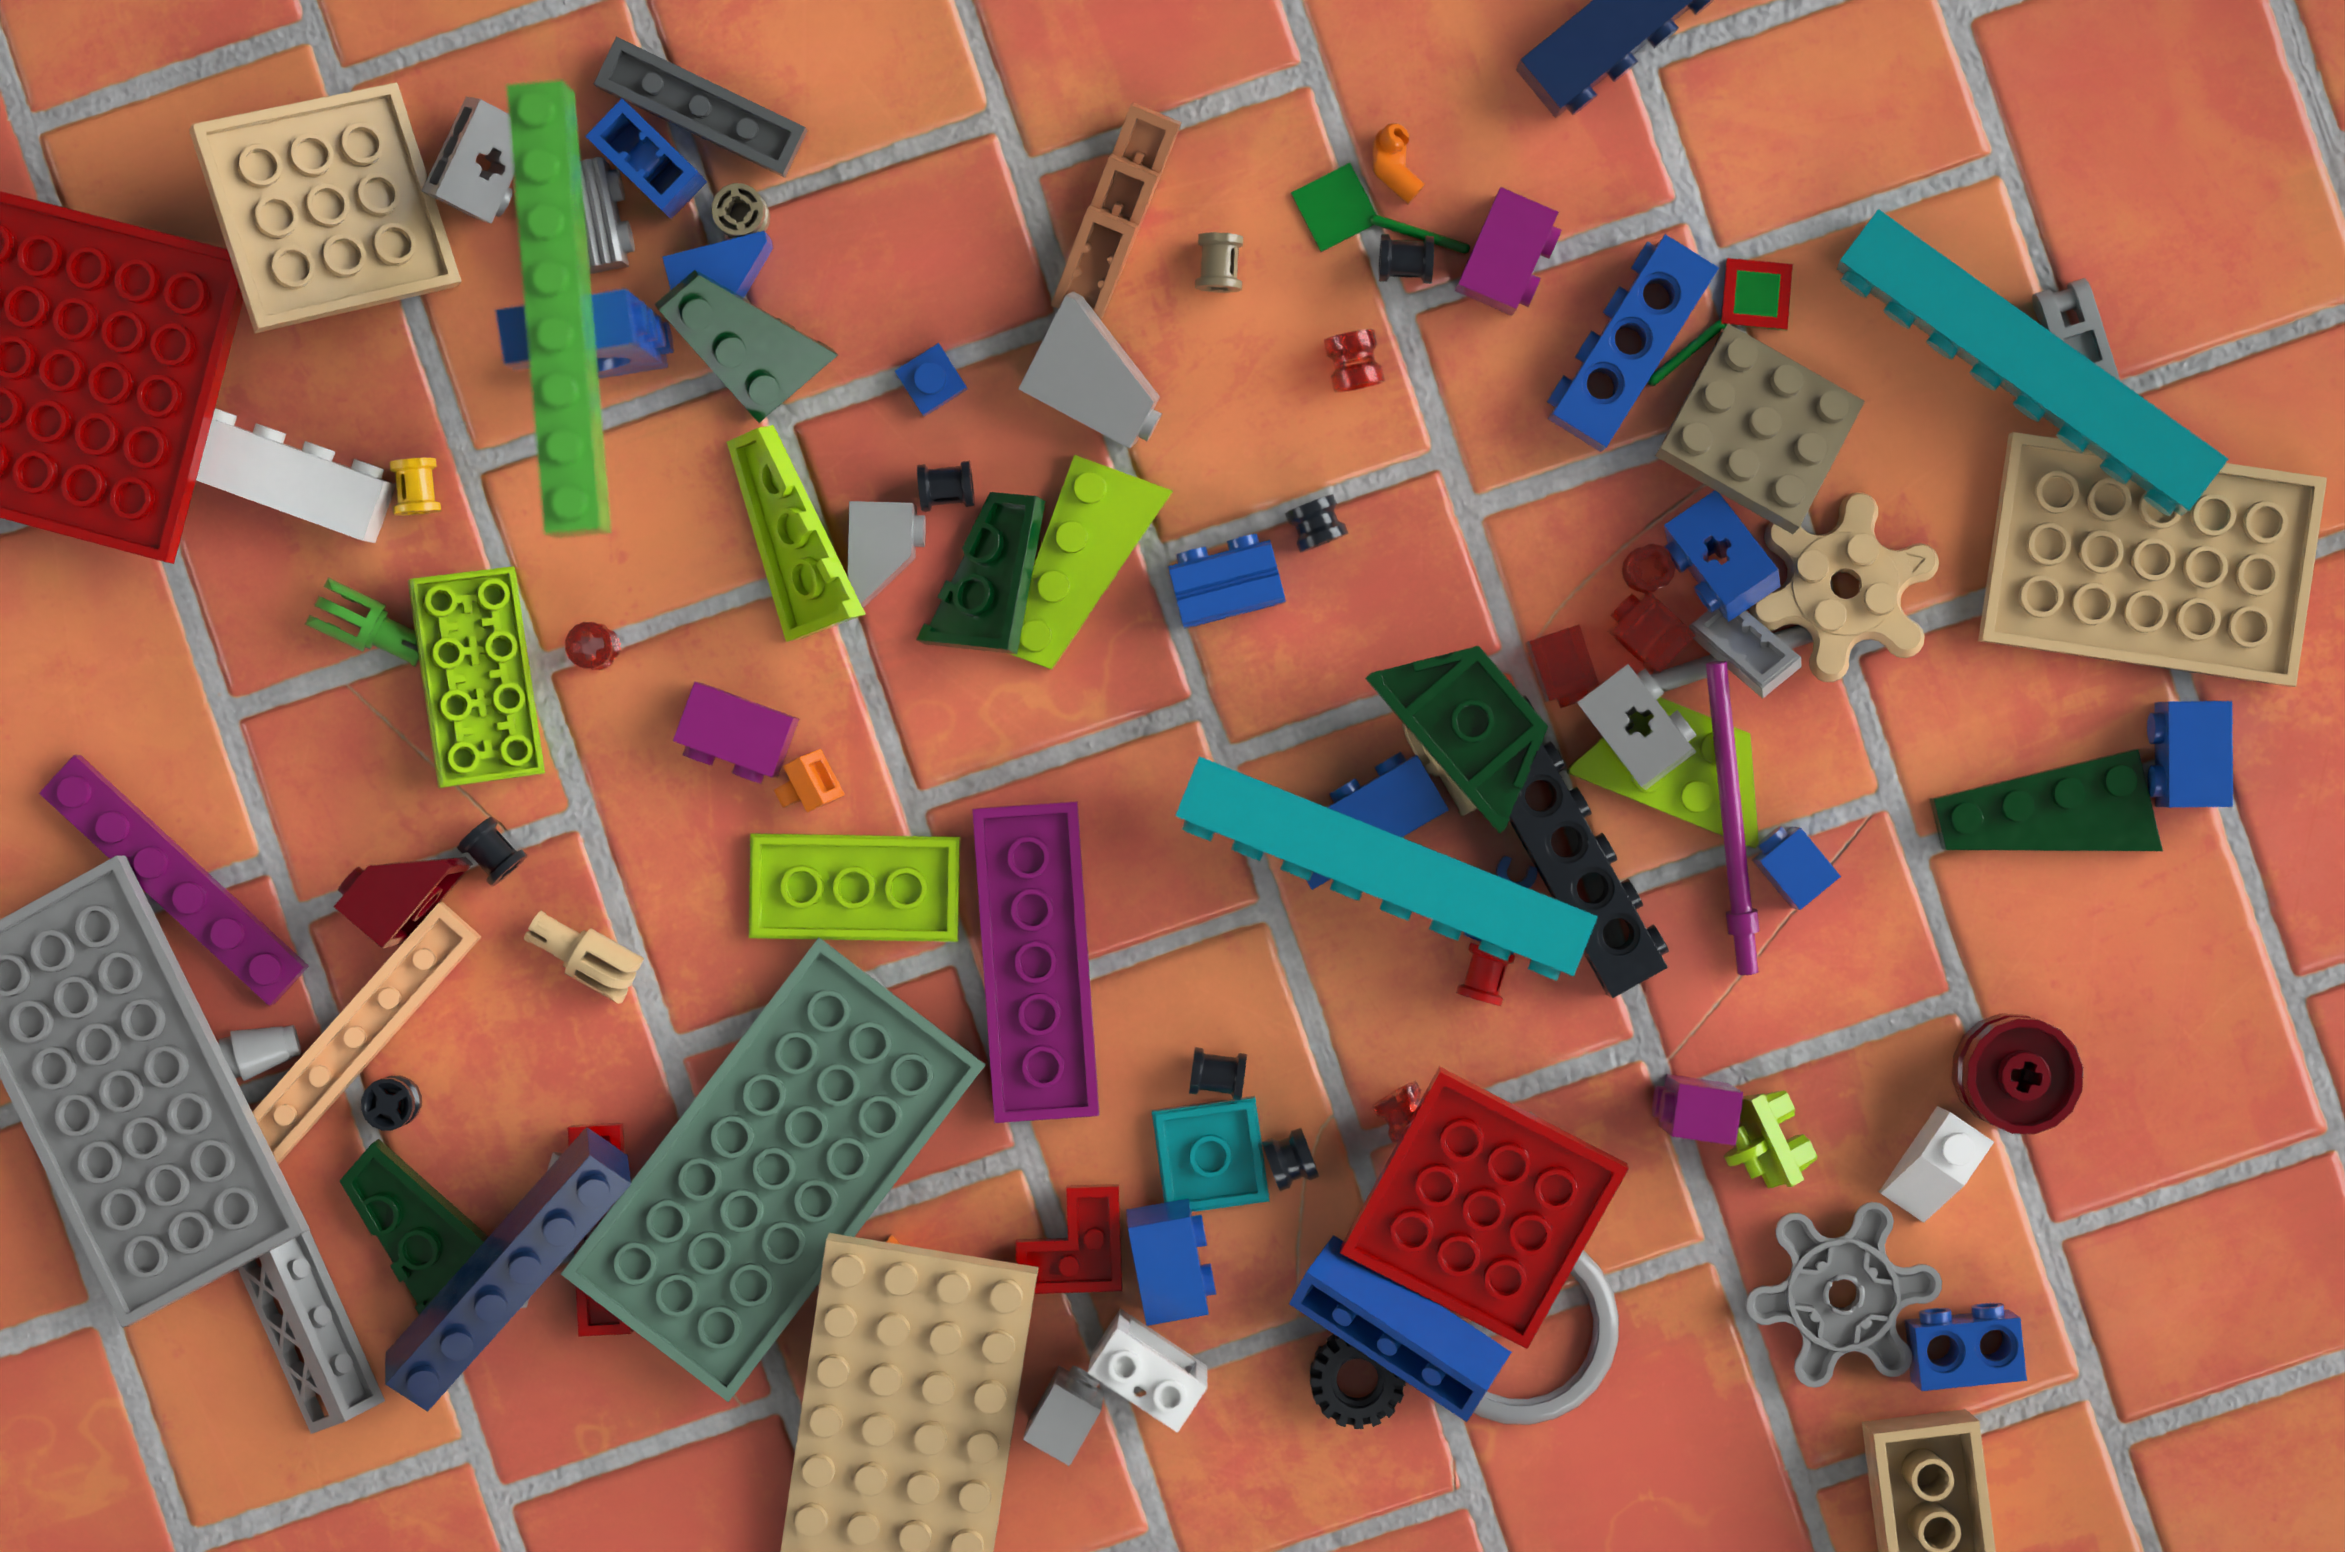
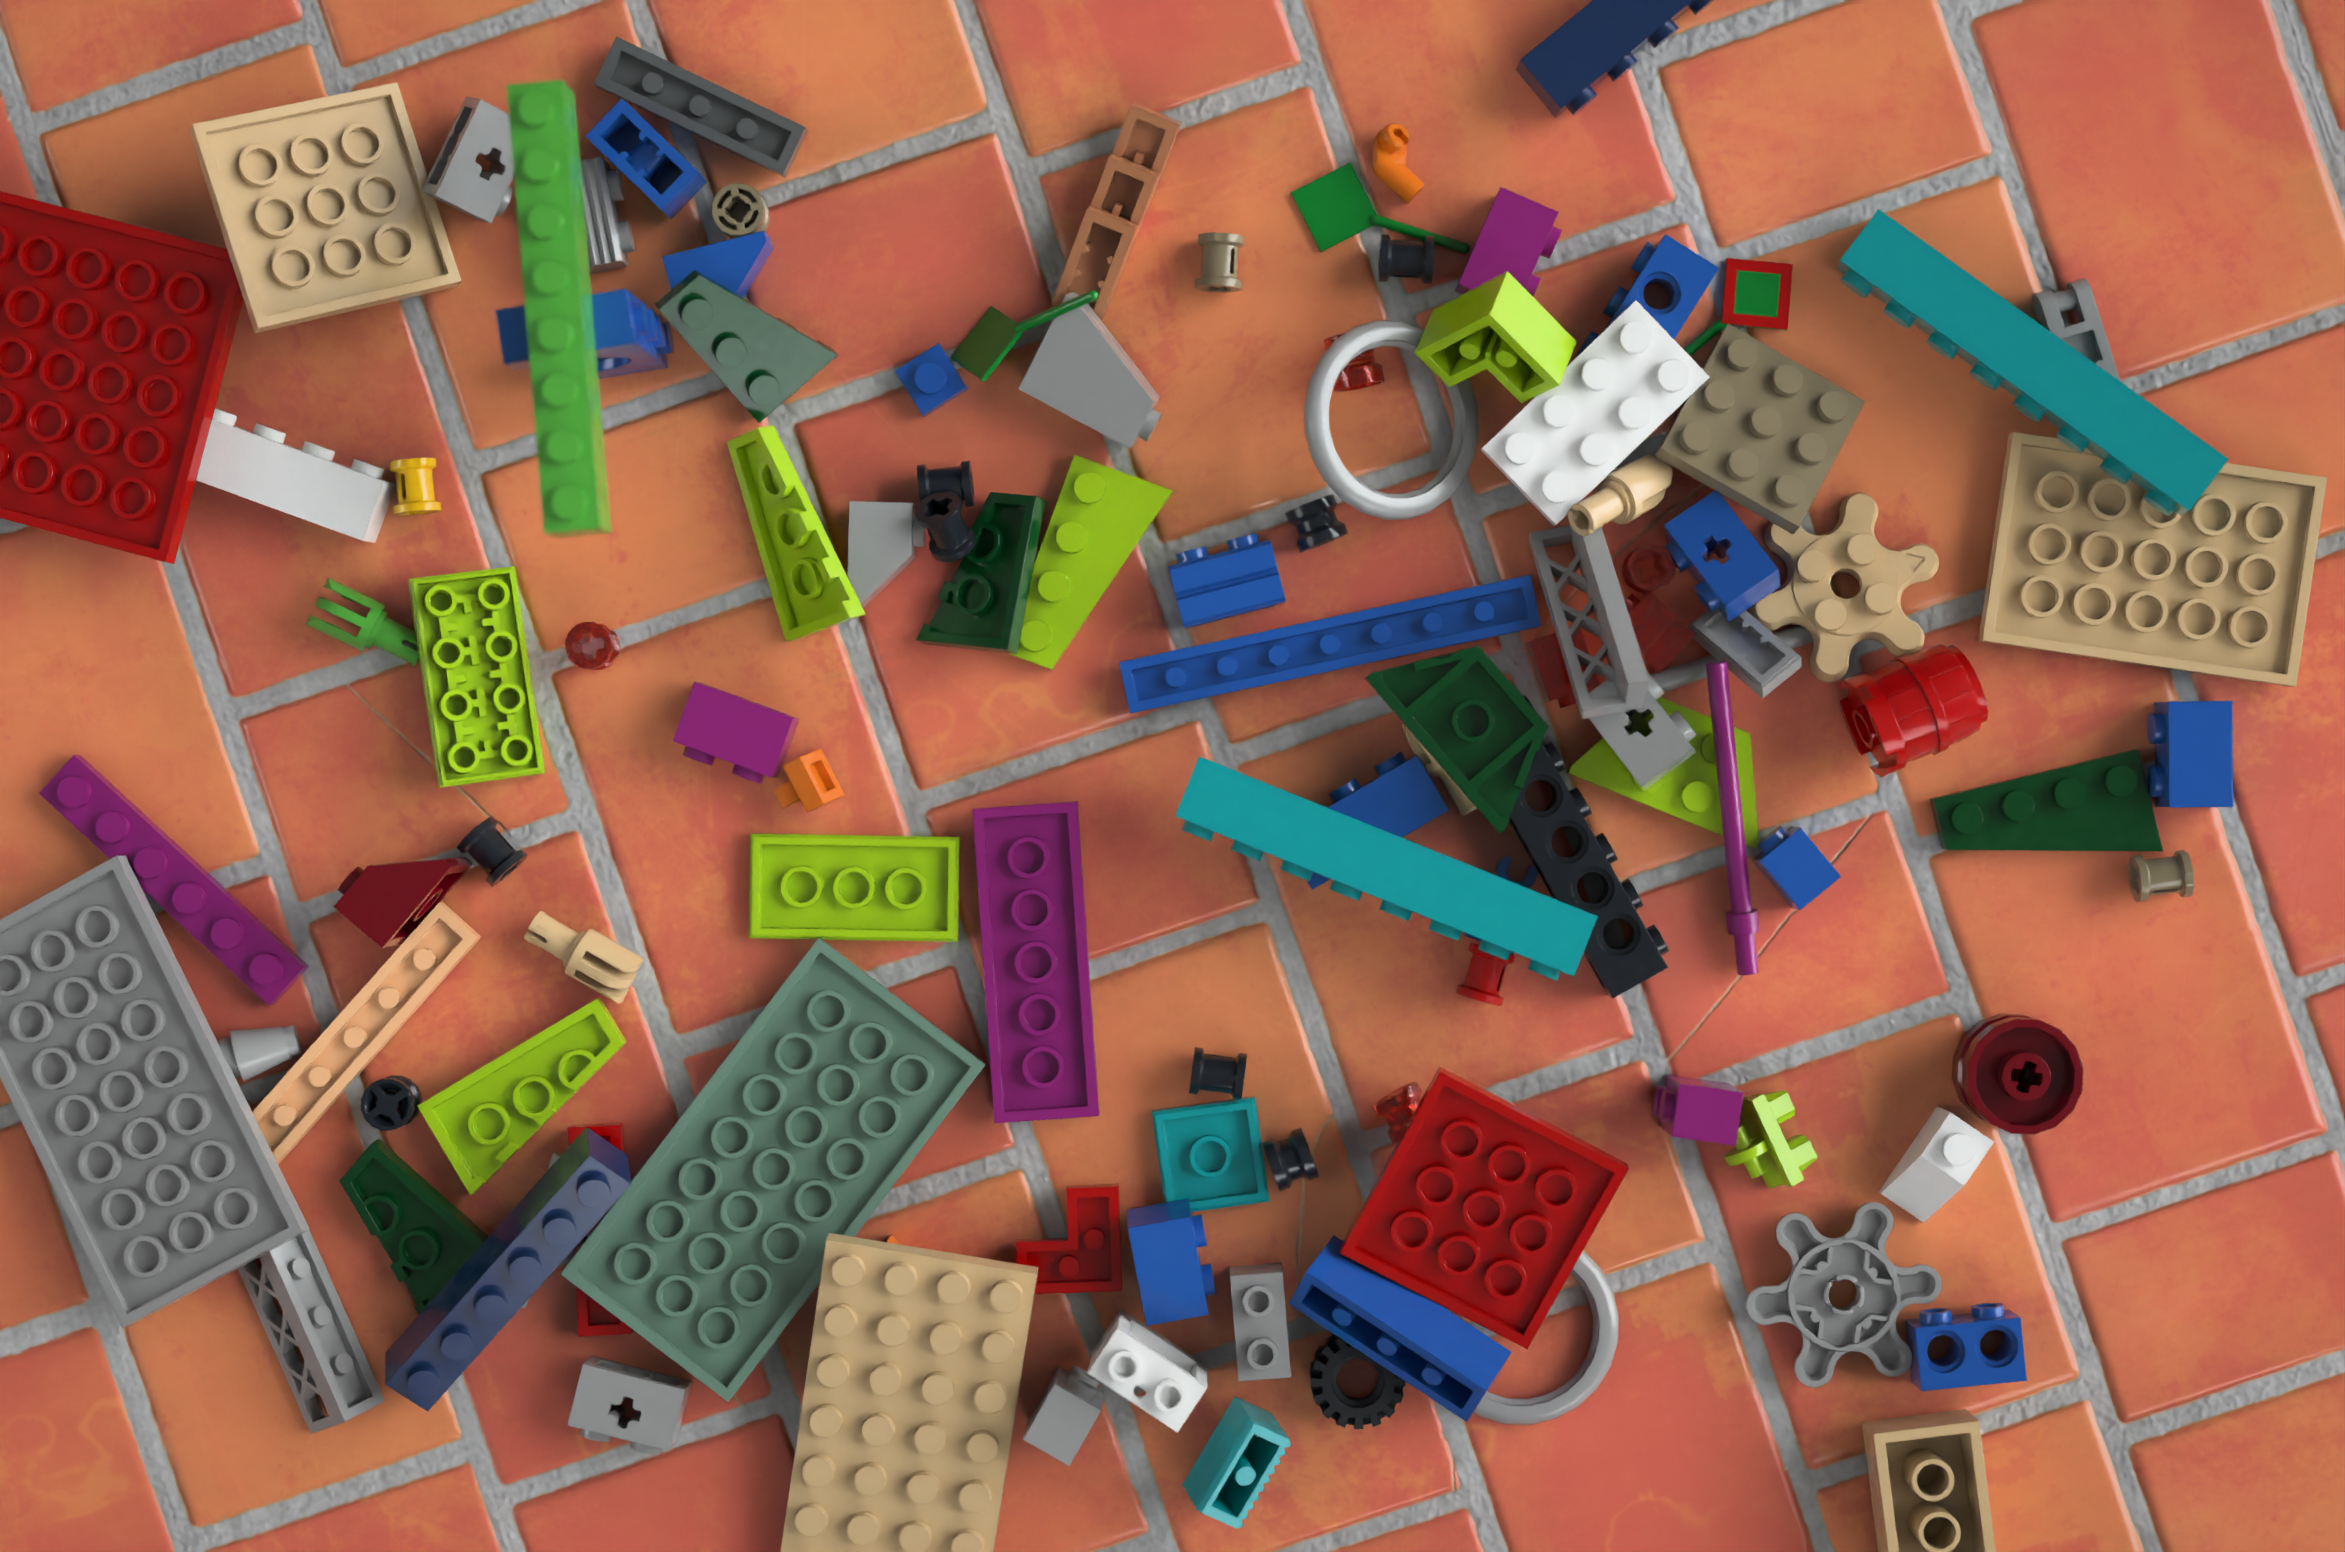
(509, 1099): none -> lime wing
(655, 1396): none -> light grey brick
(943, 520): none -> black bush
(997, 334): none -> green piece
(1236, 1463): none -> teal brick
(1260, 1322): none -> light grey brick
(1320, 443): none -> light grey wedge
(1330, 644): none -> blue plate
(1498, 331): none -> lime brick
(1597, 414): none -> white plate
(1610, 622): none -> light grey fence
(1622, 495): none -> tan arm
(1913, 706): none -> red piece
(2161, 876): none -> dark tan bush

